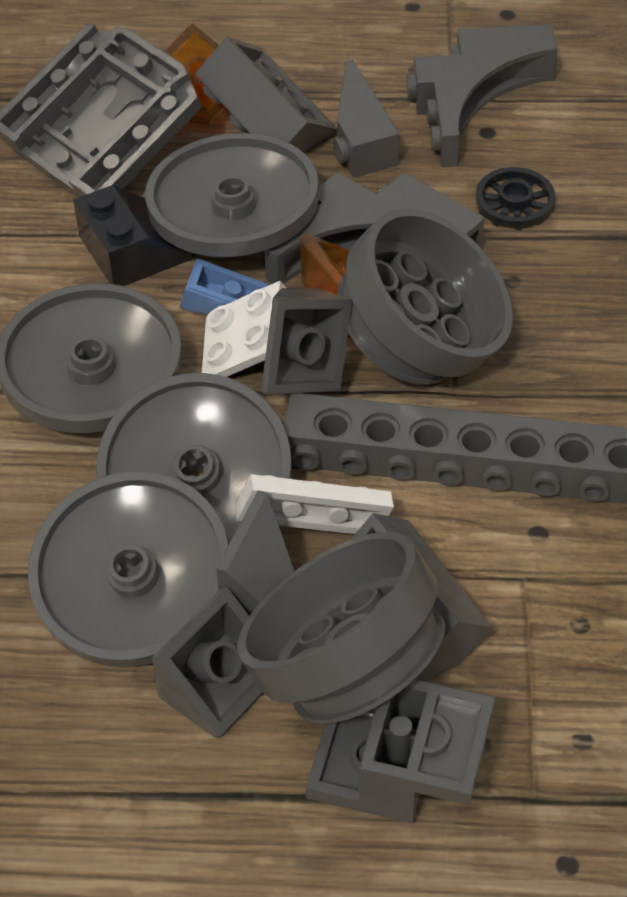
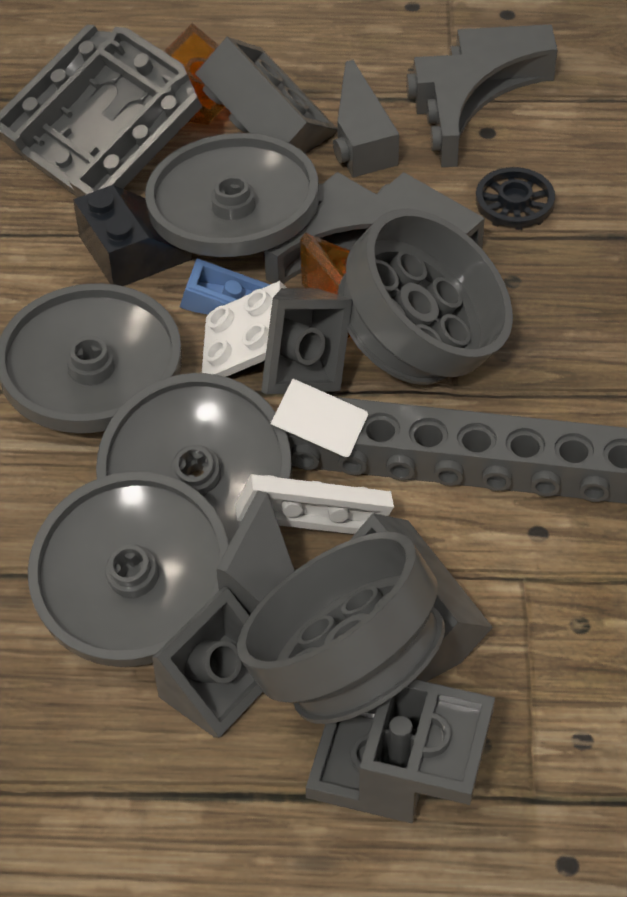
(320, 418): none -> white sticker

